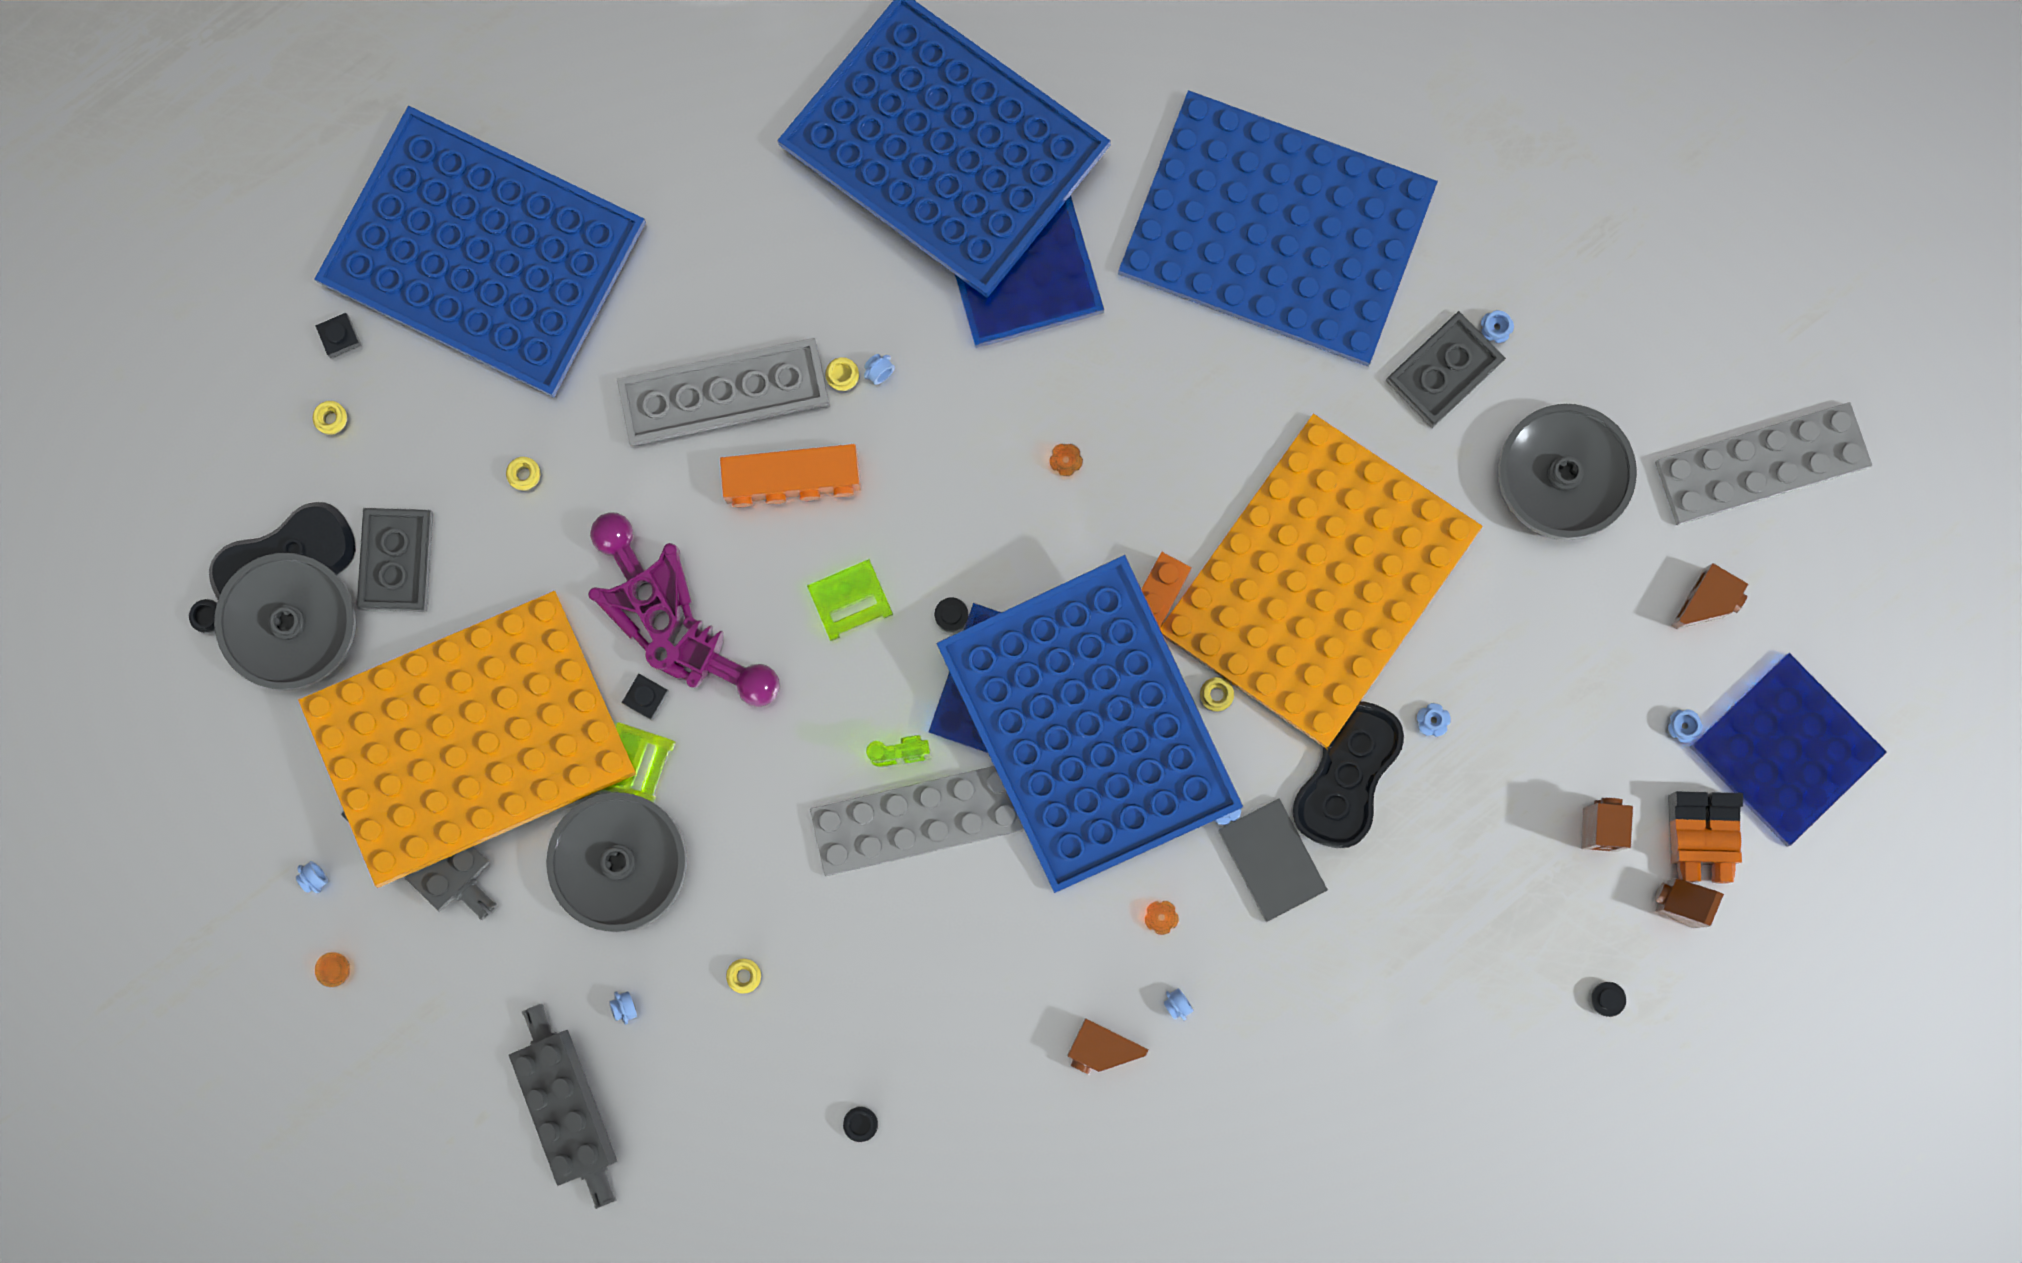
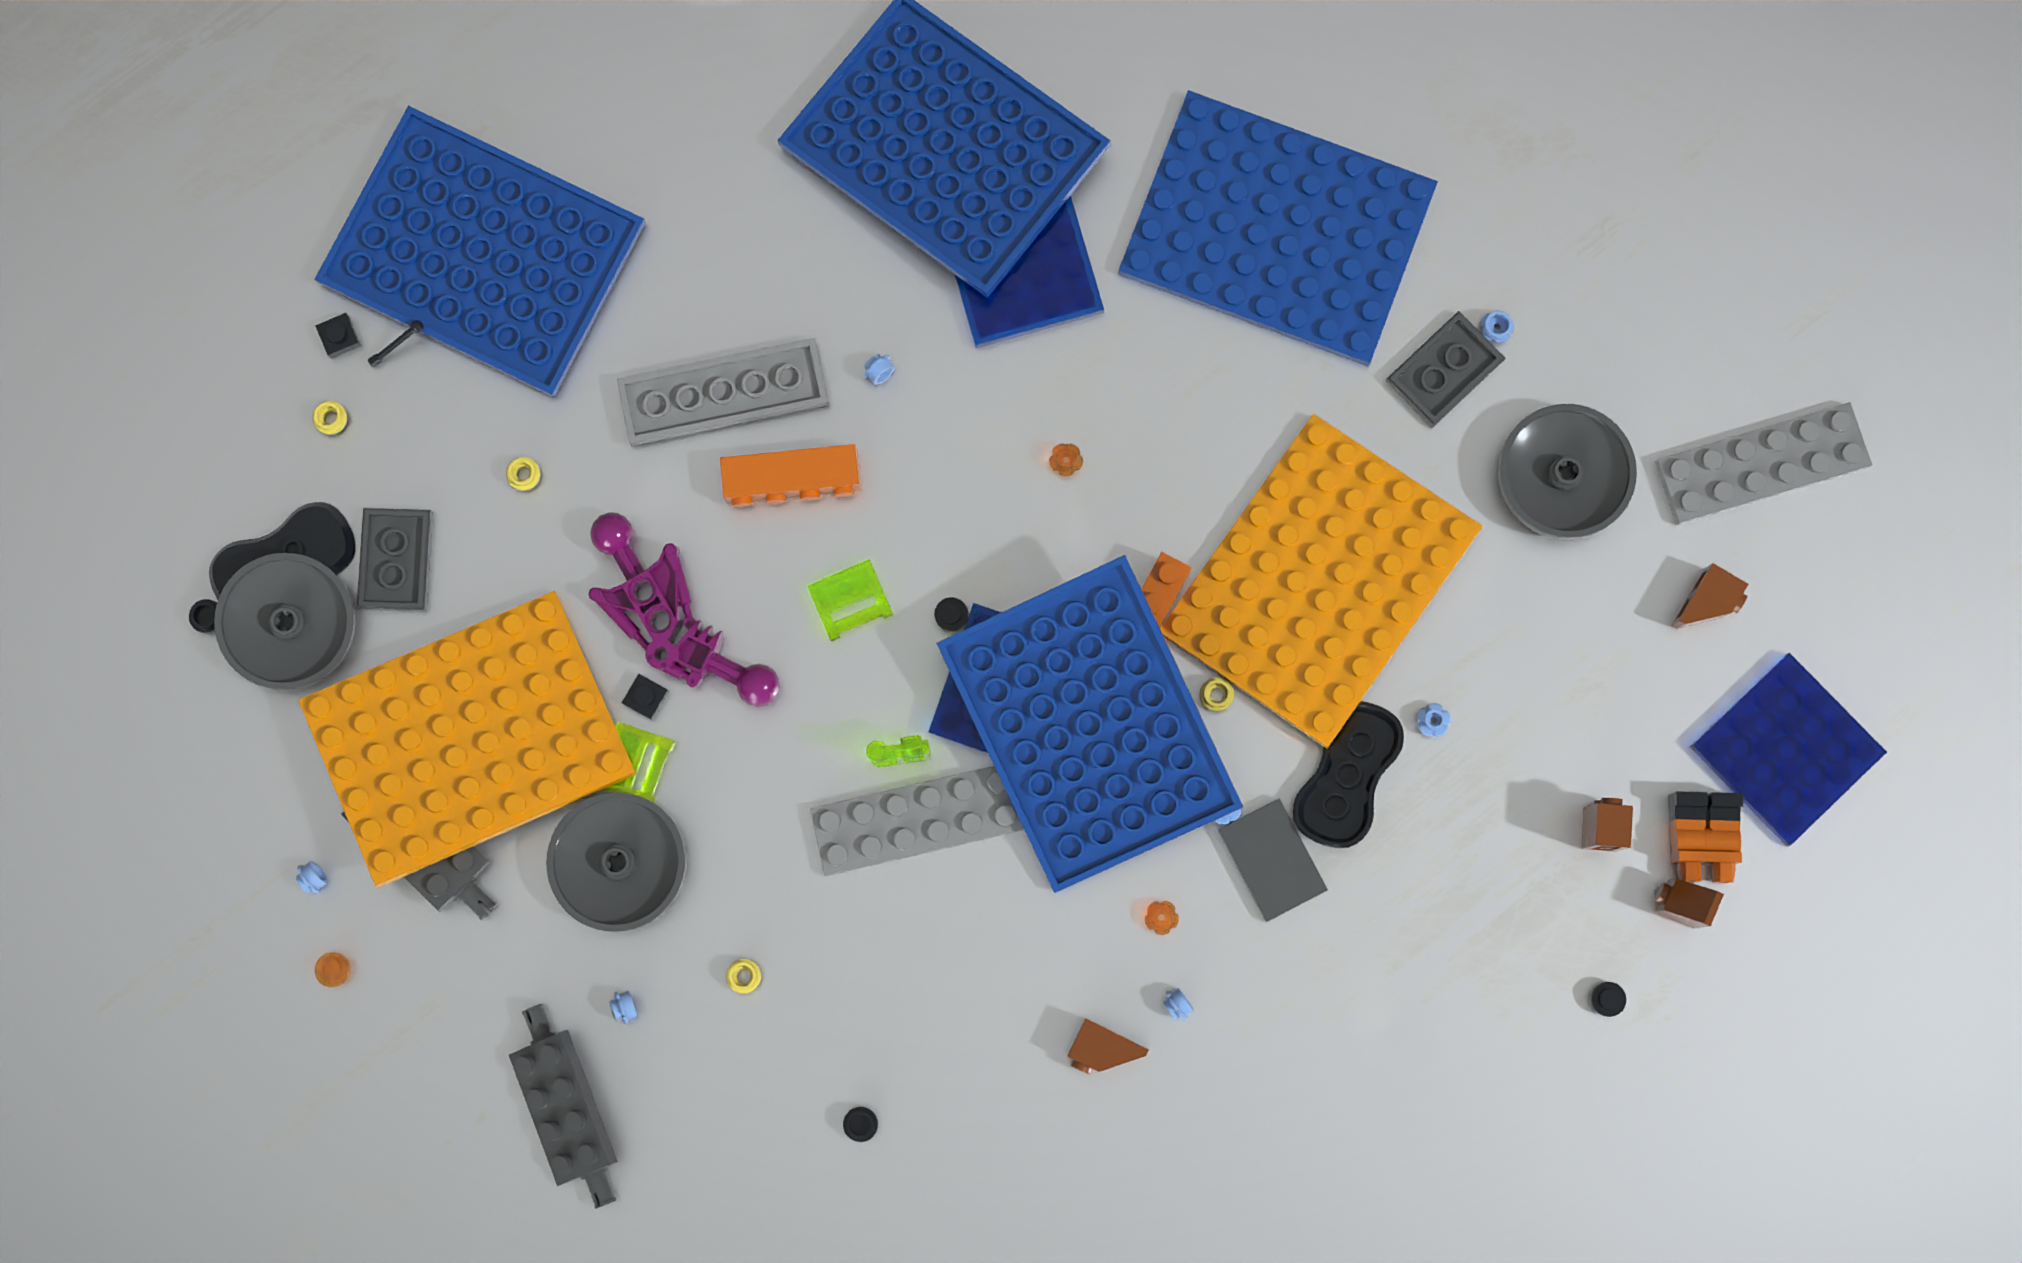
(415, 327): none -> black hinge
(842, 374): light yellow plate -> none
(1693, 722): light blue plate -> none

